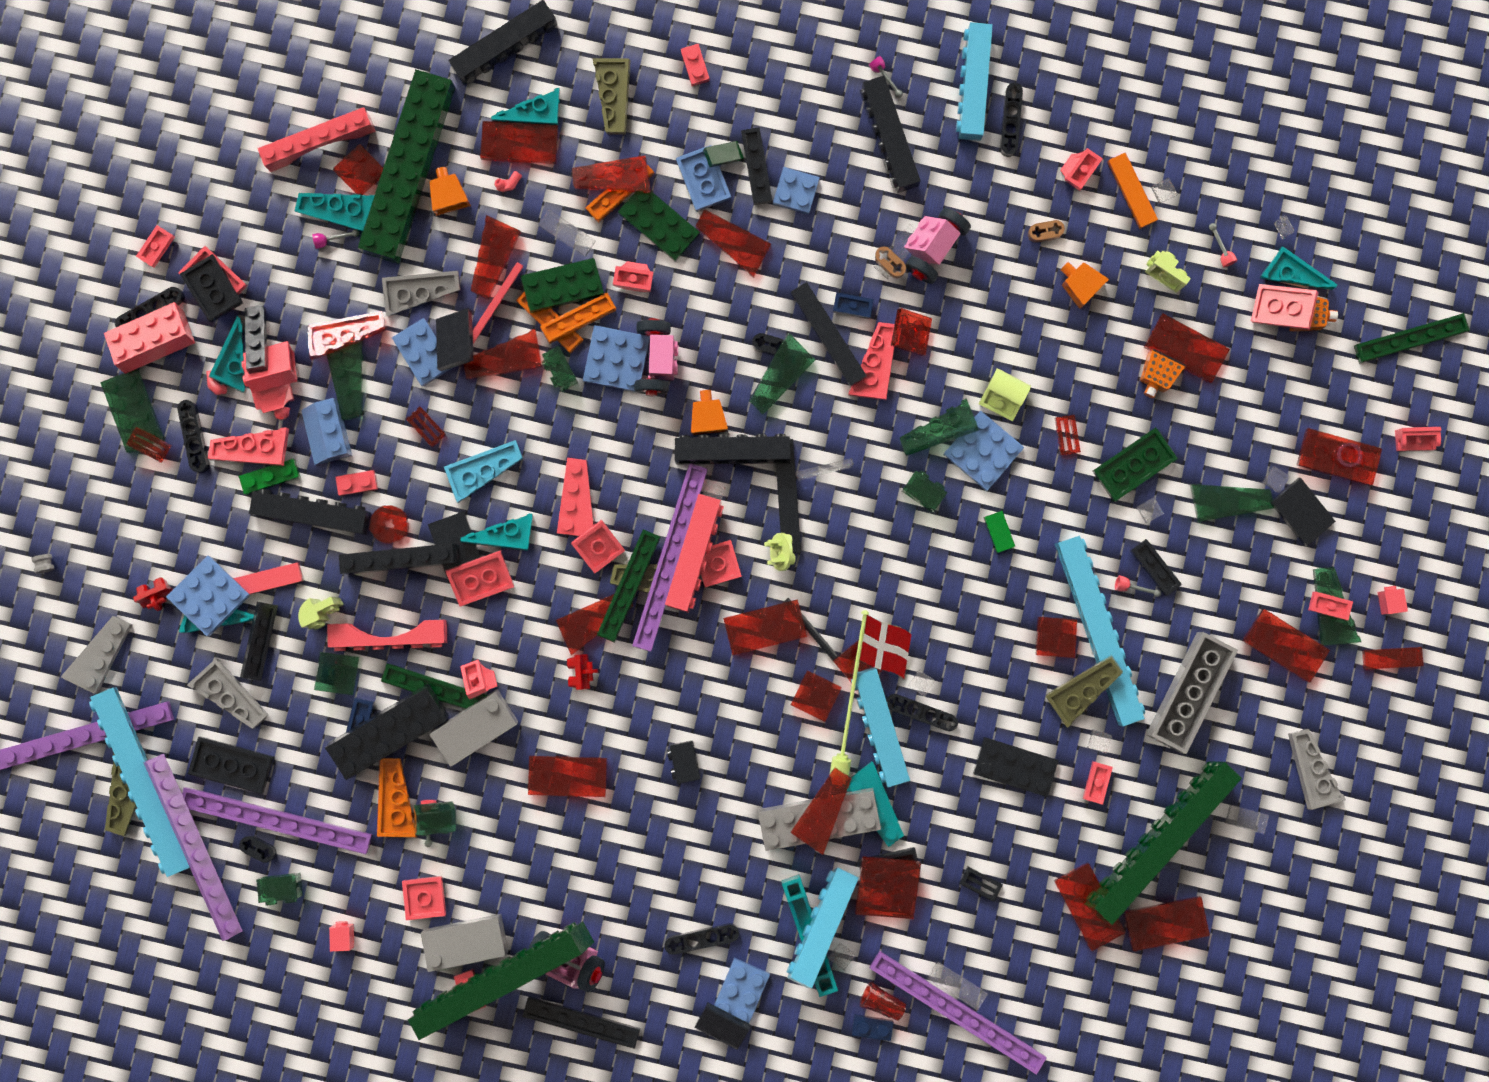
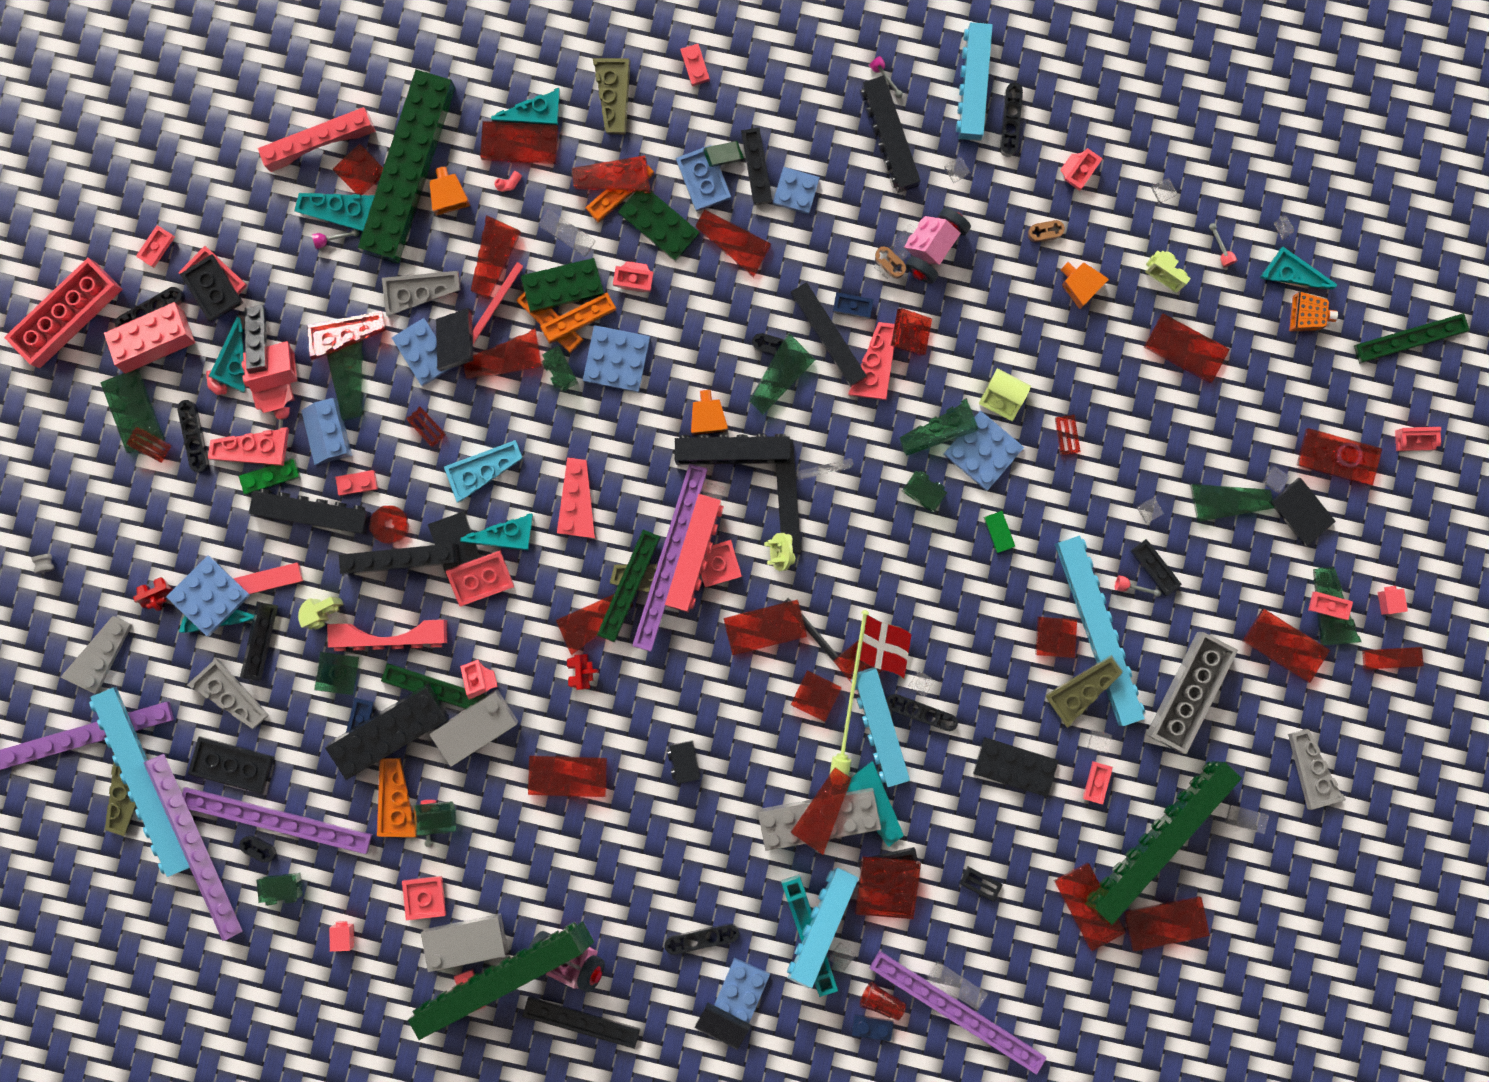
(63, 313): none -> coral brick
(503, 42): black brick -> none
(598, 546): coral plate -> none
(662, 357): brick -> none
(957, 170): none -> clear tile
(1132, 190): orange tile -> none
(1134, 464): dark green plate -> none
(1159, 372): orange torso -> none
(1284, 306): plate -> none

